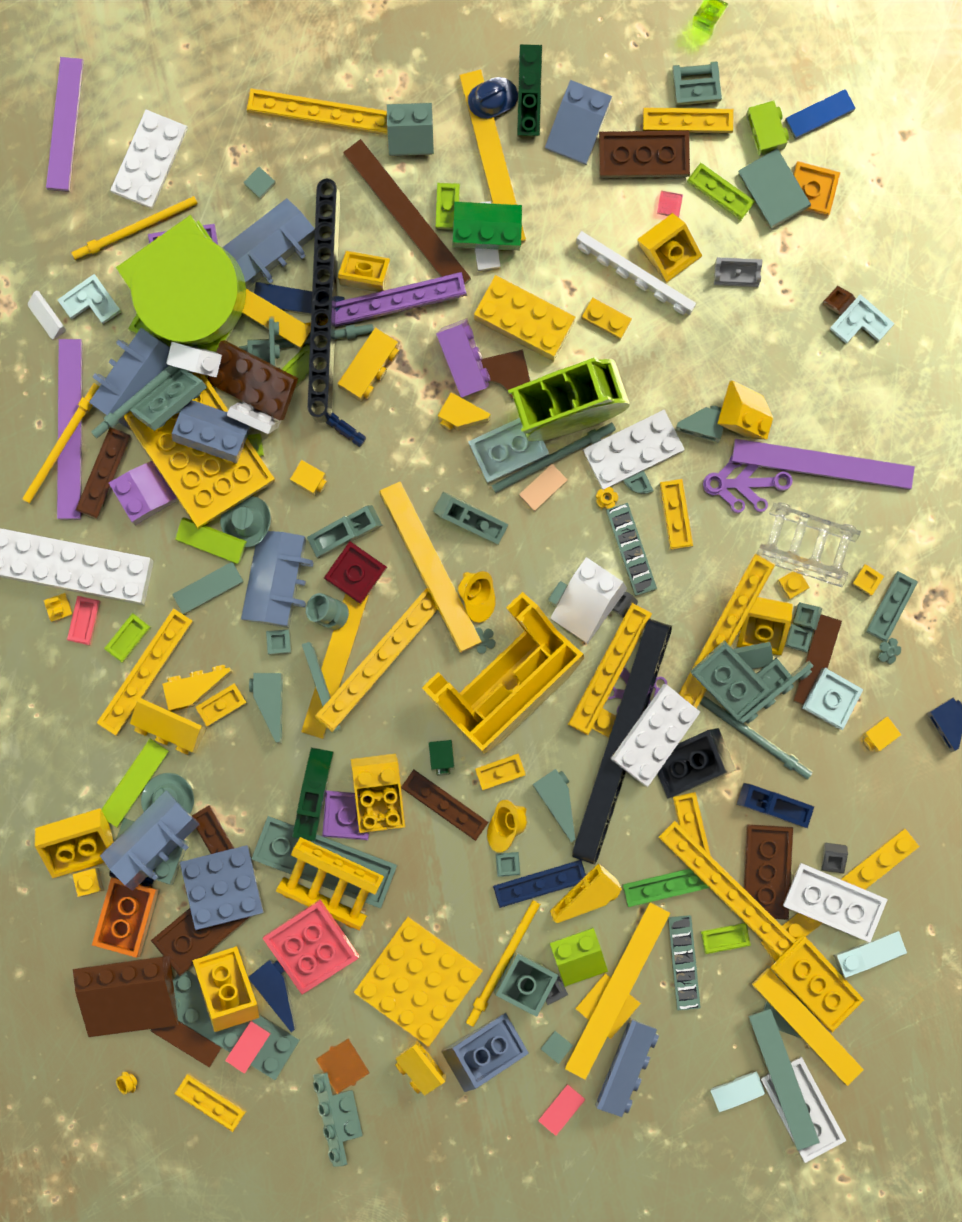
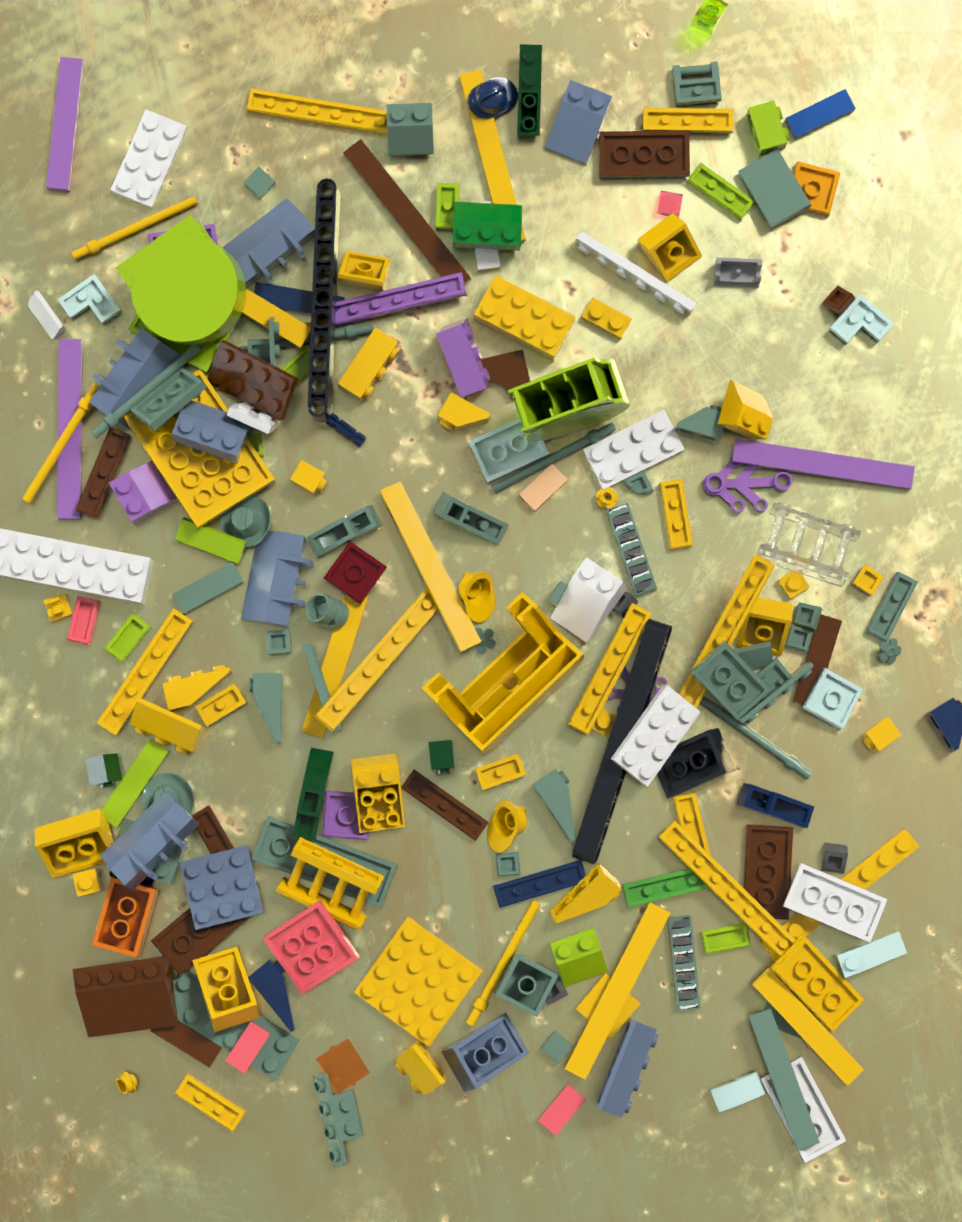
(103, 770): none -> brick
(194, 359): white slope -> none

